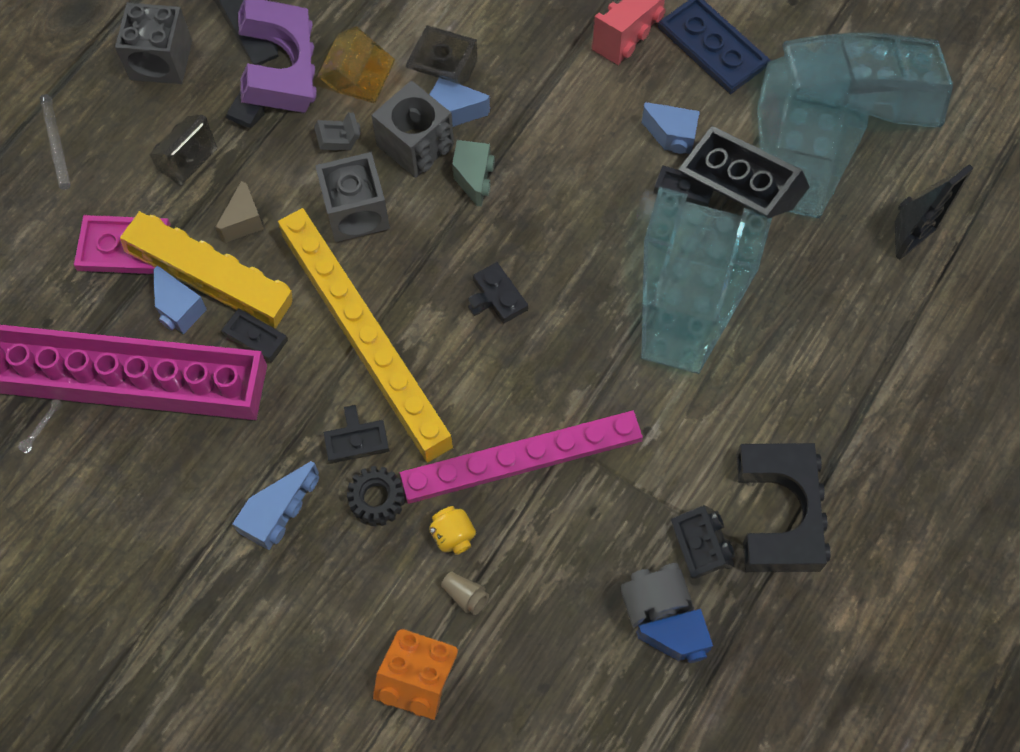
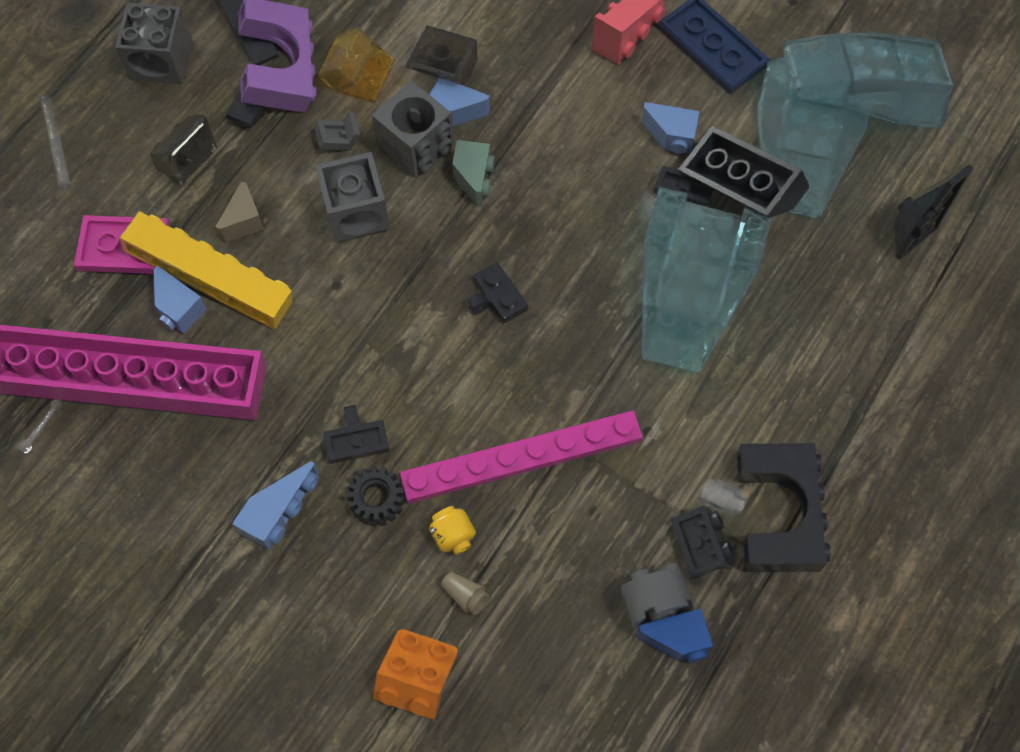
(254, 334): black plate -> none
(366, 336): yellow brick -> none
(723, 497): none -> clear brick

